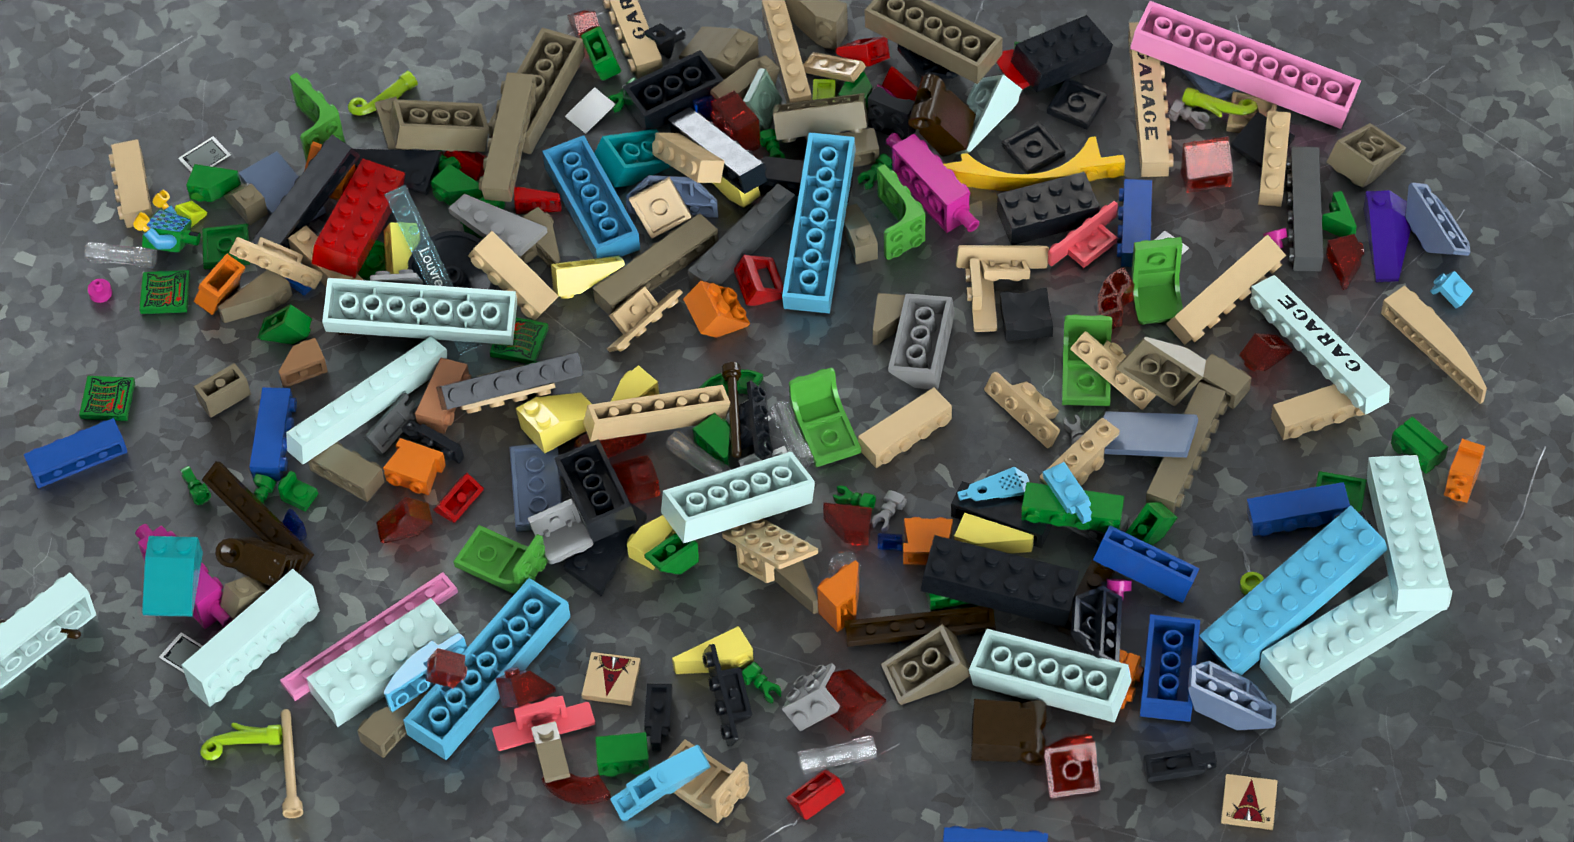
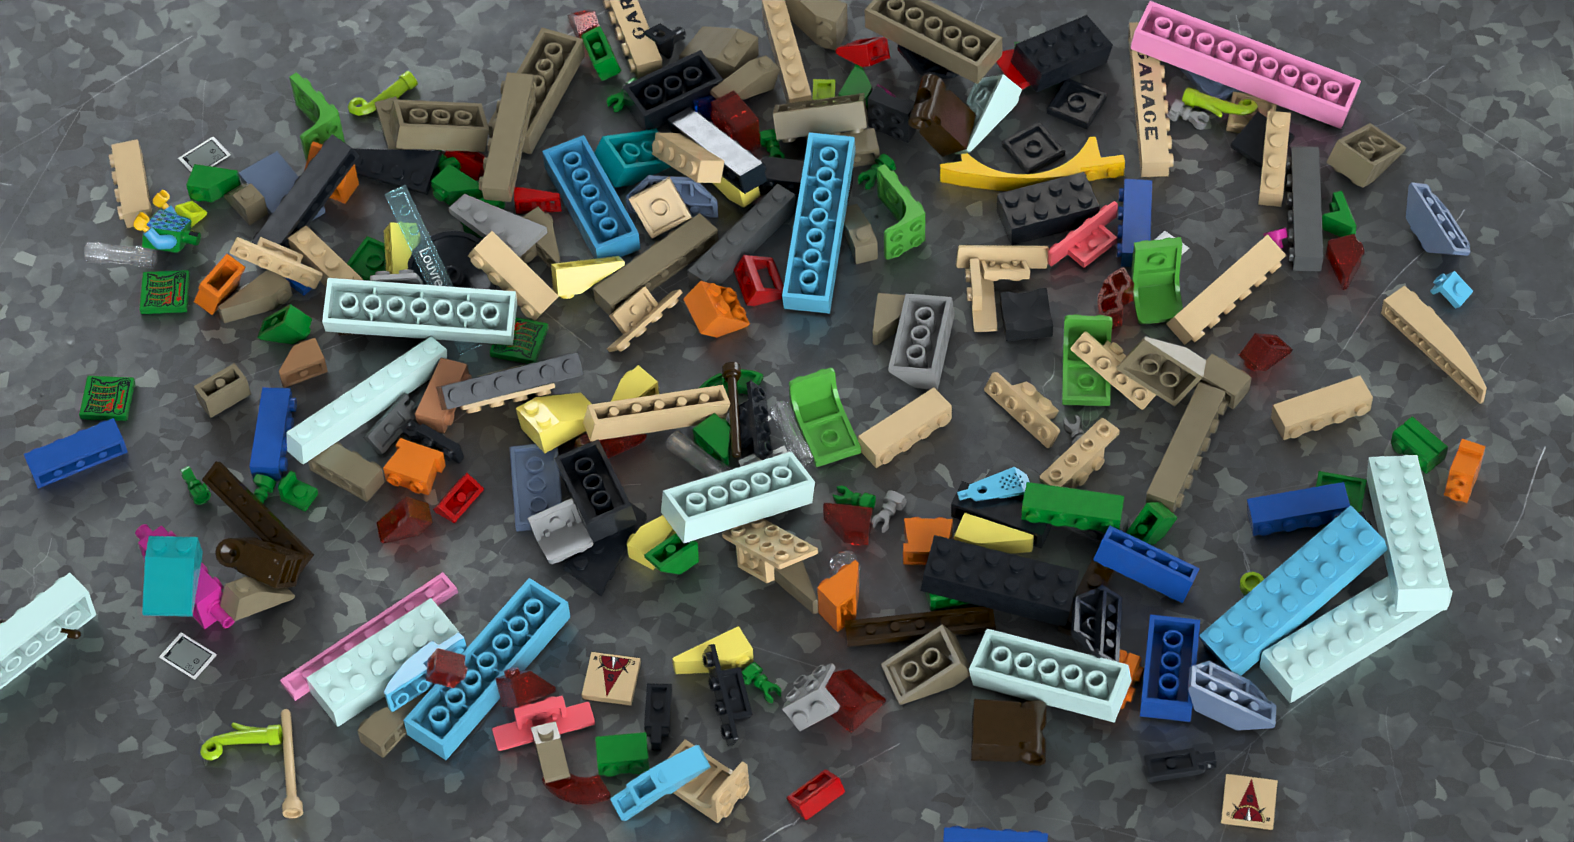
(99, 290): dark pink tile -> none
(218, 242): green tile -> none
(251, 638): light aqua brick -> none
(294, 524): clear blue slope -> none
(357, 219): red brick -> none
(501, 559): bright green bracket -> none
(590, 110): white sticker -> none
(638, 478): clear red slope -> none
(762, 98): sand green tile -> none
(833, 67): tan tile -> none
(856, 750): clear axle -> none
(890, 541): clear blue slope -> none
(899, 85): red slope -> none
(931, 183): dark pink brick -> none
(1068, 491): medium azure hinge -> none
(1071, 766): clear red slope -> none
(1119, 586): dark pink tile -> none
(1151, 434): sand blue tile -> none
(1206, 164): clear red slope -> none
(1320, 345): light aqua brick -> none
(1387, 233): dark purple wedge -> none

